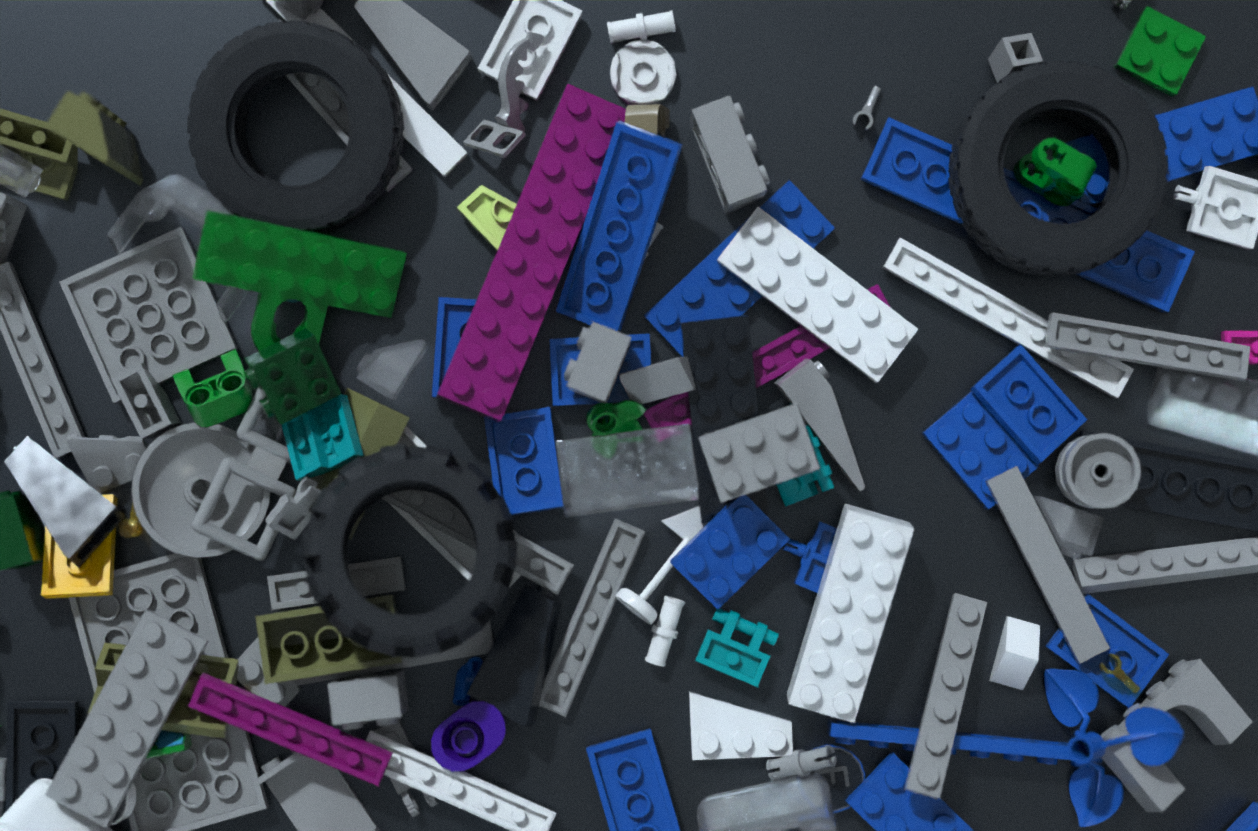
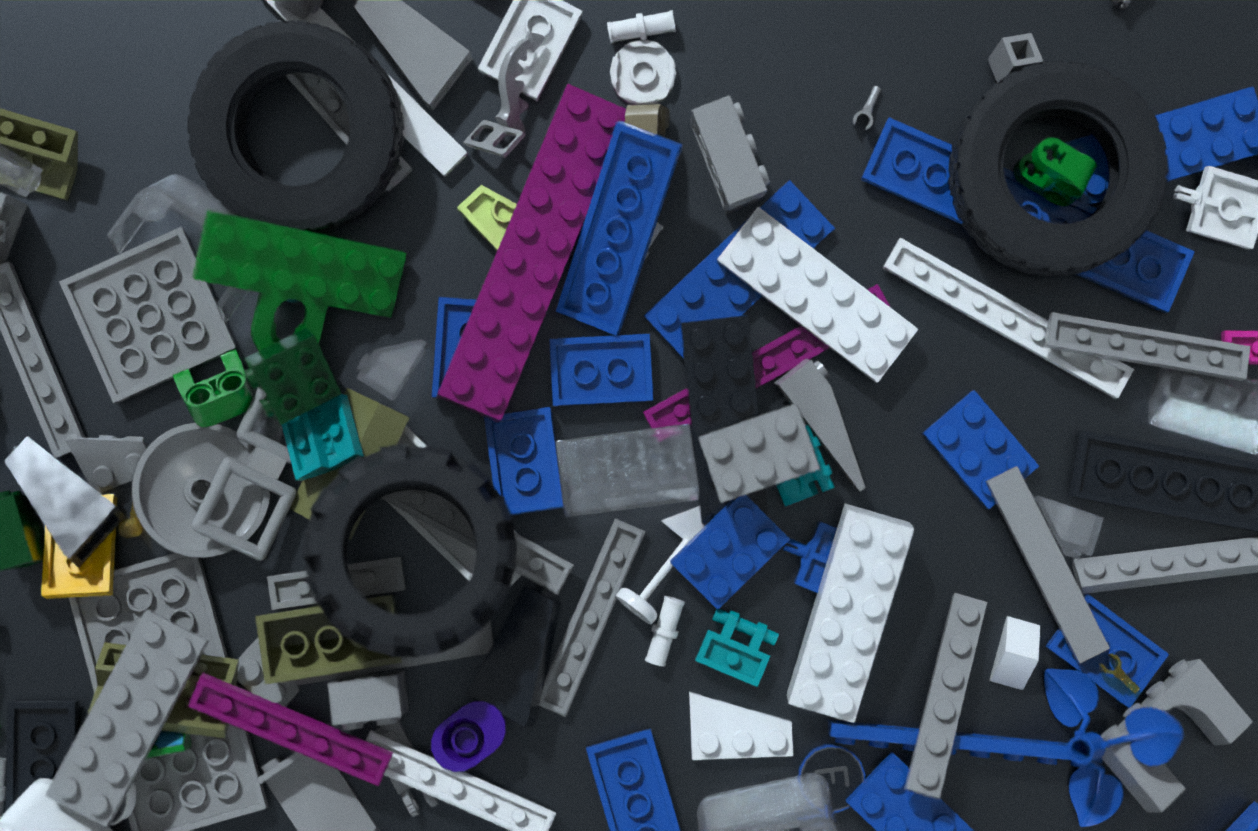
(97, 133): olive slope -> none
(145, 401): light grey slope -> none
(291, 513): light grey plate -> none
(464, 680): blue arm -> none
(598, 362): light grey brick -> none
(619, 418): green plate -> none
(658, 380): light grey slope -> none
(801, 763): light grey pin -> none
(1028, 404): blue plate -> none
(1117, 473): light grey wheel -> none
(1160, 51): green plate -> none

